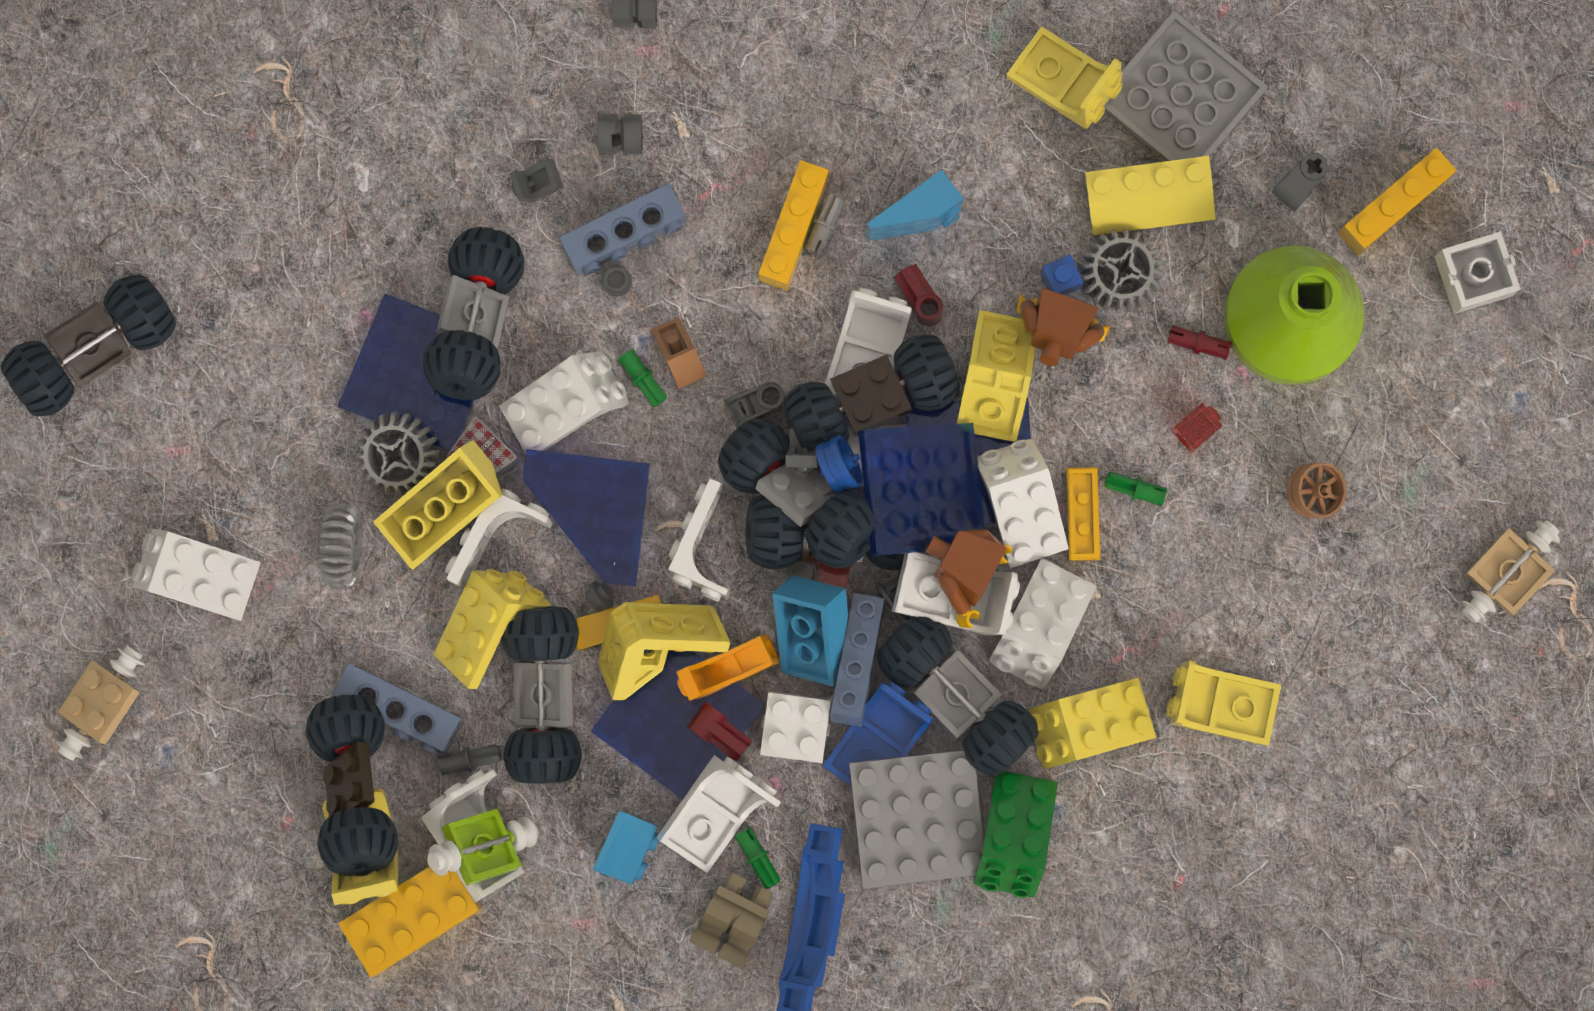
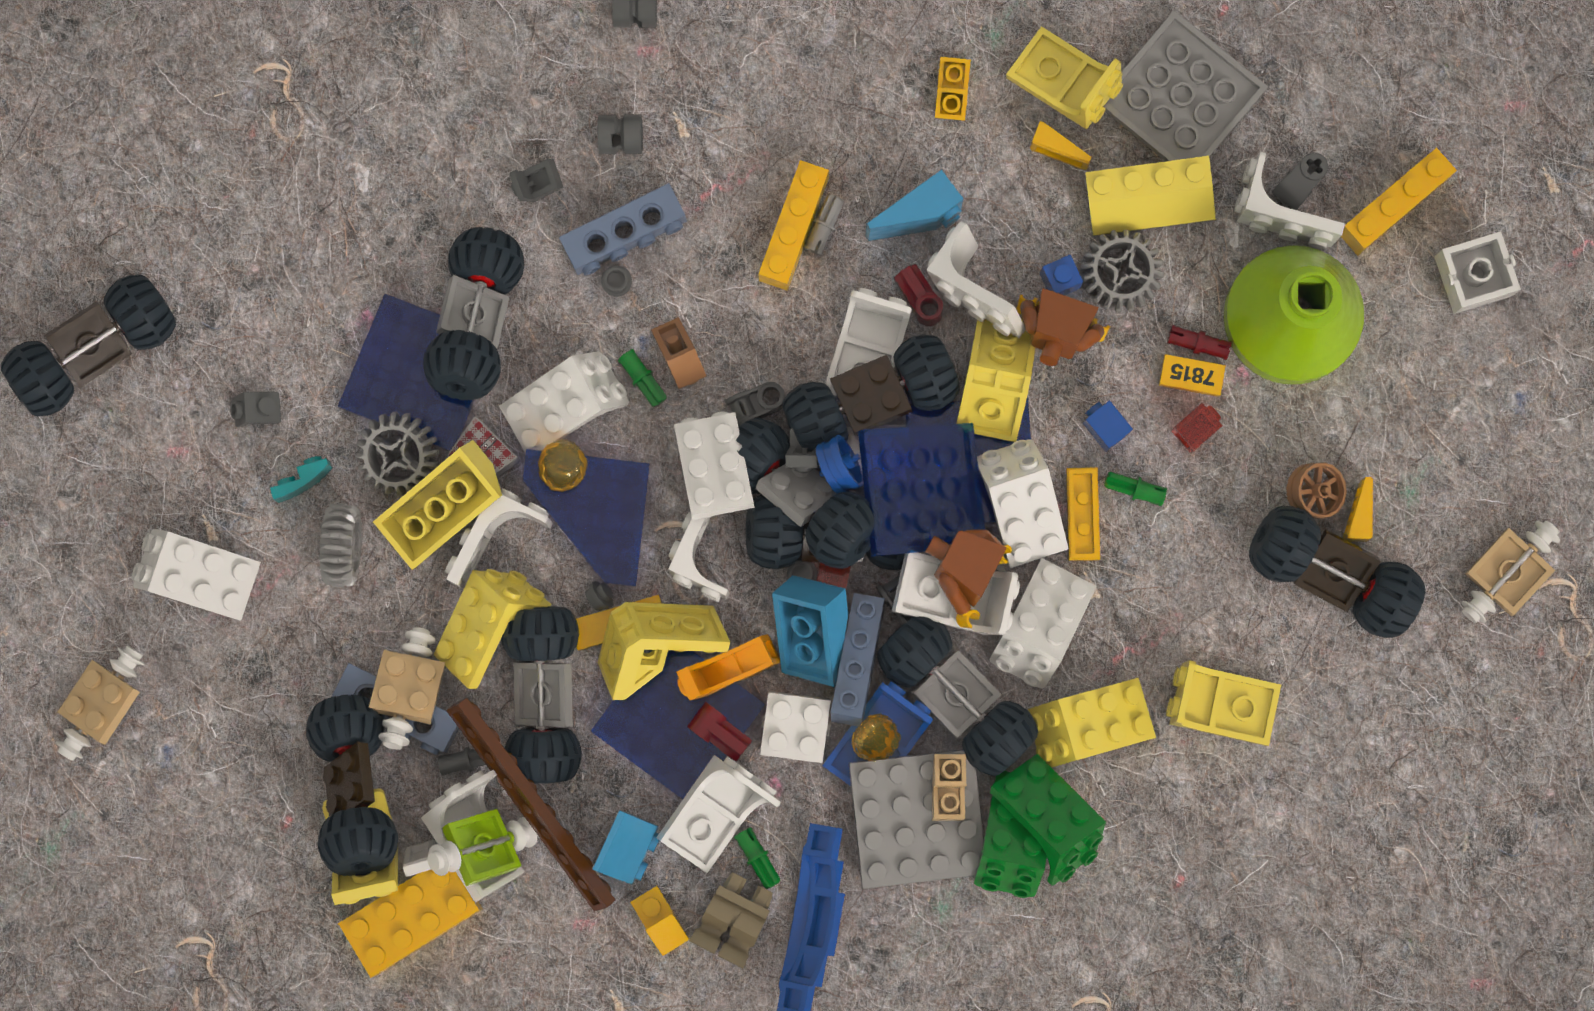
(256, 408): none -> dark grey bracket
(310, 474): none -> teal slope
(407, 687): none -> tan plate
(416, 858): none -> white tile
(525, 797): none -> reddish brown plate
(562, 465): none -> clear yellow hair
(659, 920): none -> yellow slope
(712, 466): none -> white bracket
(876, 738): none -> clear yellow hair
(947, 273): none -> white bracket
(948, 787): none -> tan slope
(952, 88): none -> yellow slope
(1054, 145): none -> yellow slope
(1054, 816): none -> green bracket
(1106, 425): none -> blue brick
(1192, 375): none -> yellow tile
(1264, 214): none -> white bracket
(1292, 549): none -> black plate
(1360, 521): none -> yellow slope

